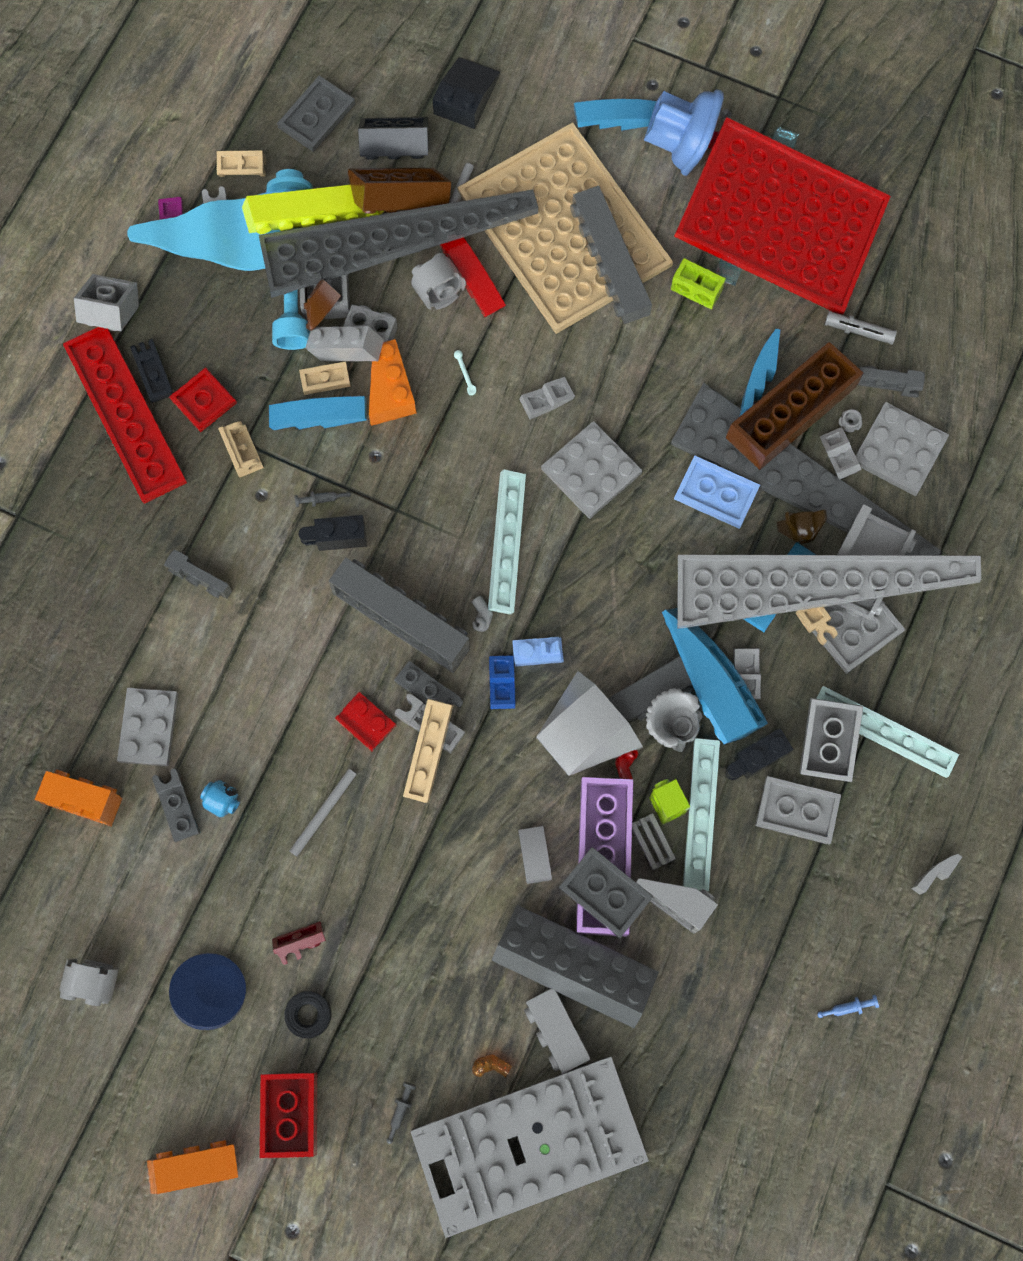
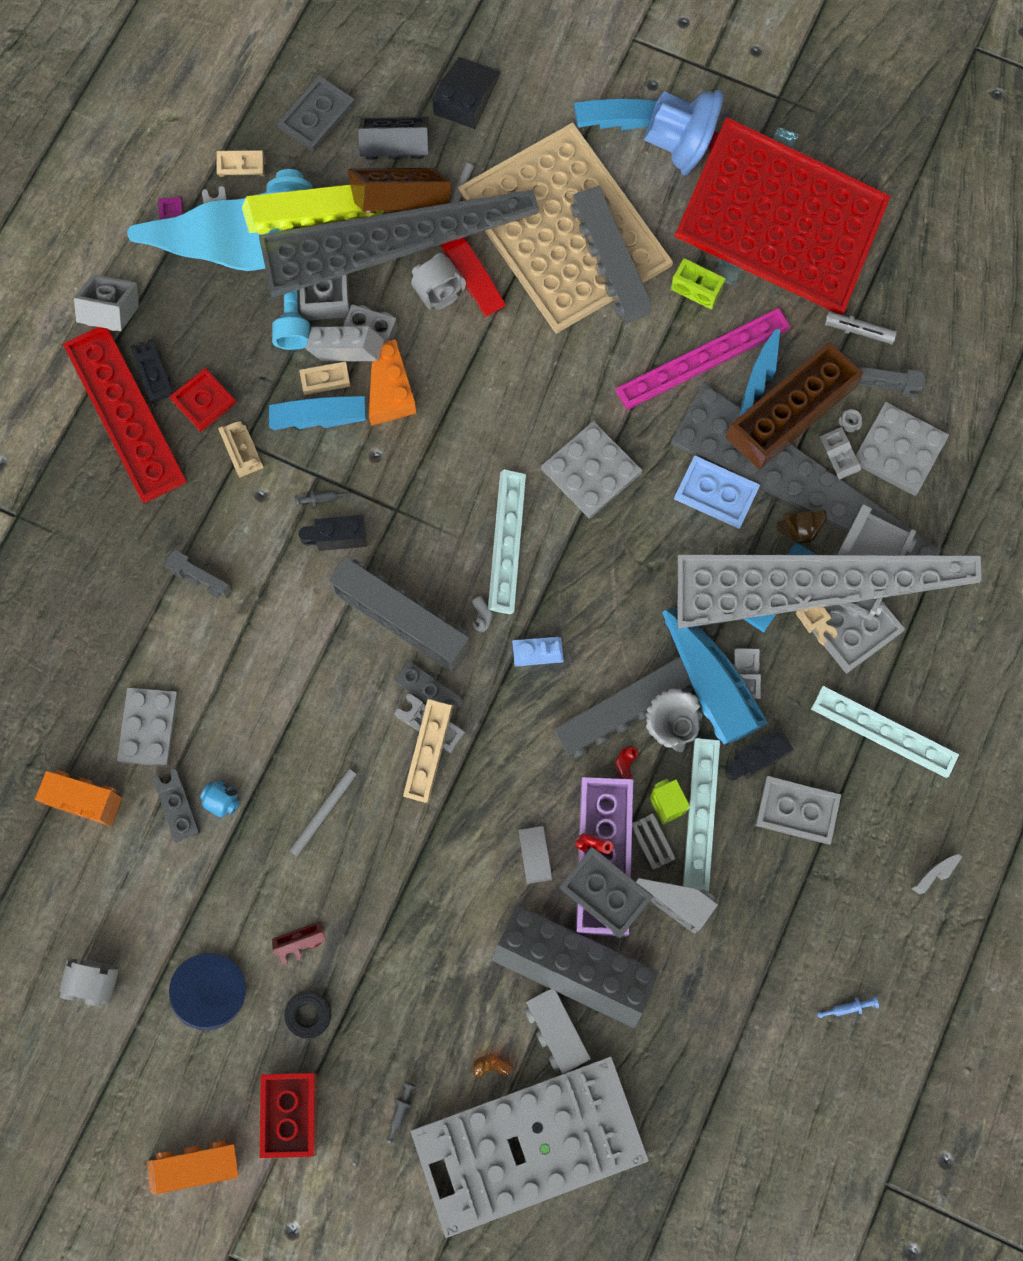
(320, 303): reddish brown slope -> none
(365, 721): red plate -> none
(471, 390): light aqua hinge -> none
(502, 682): blue slope -> none
(548, 398): light grey slope -> none
(586, 728): light grey wedge -> none
(586, 840): none -> red arm
(701, 359): none -> dark pink tile
(831, 739): light grey brick -> none

